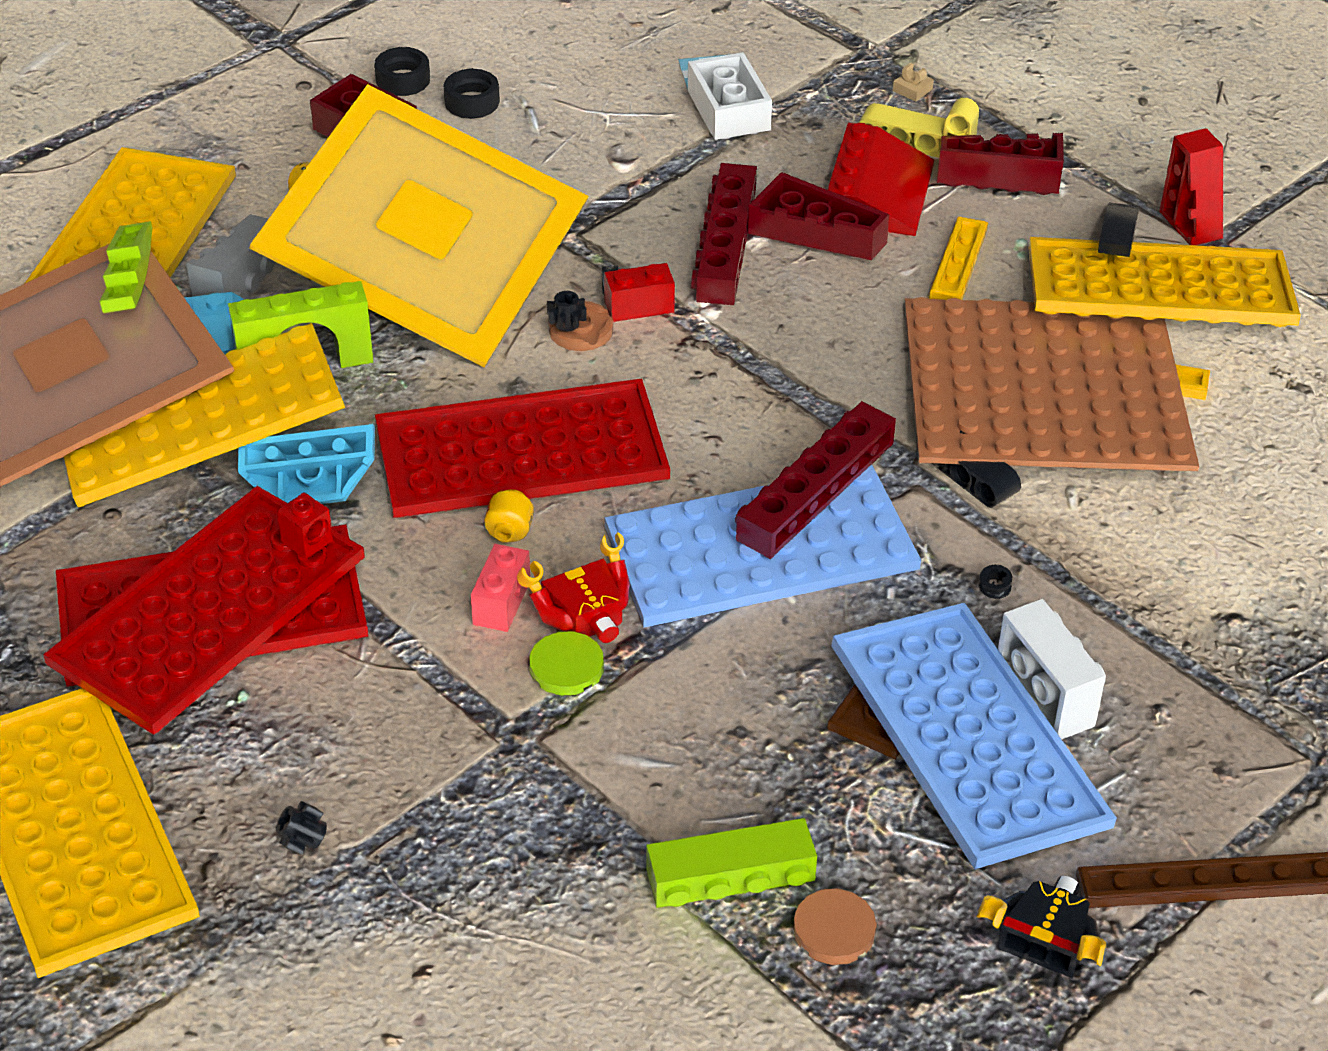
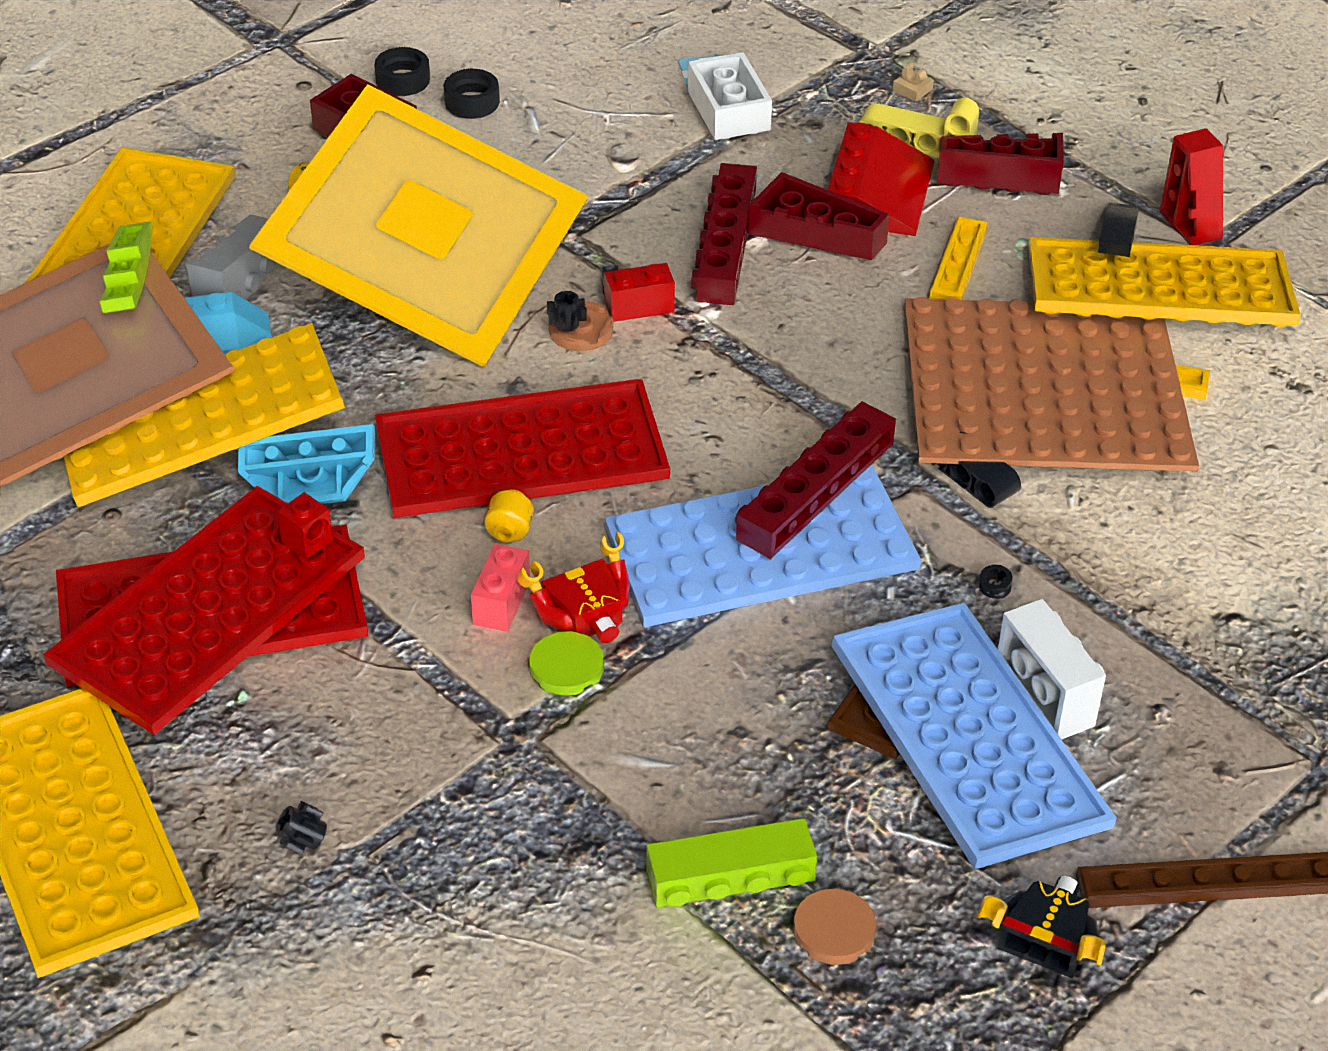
(338, 307): lime arch -> none

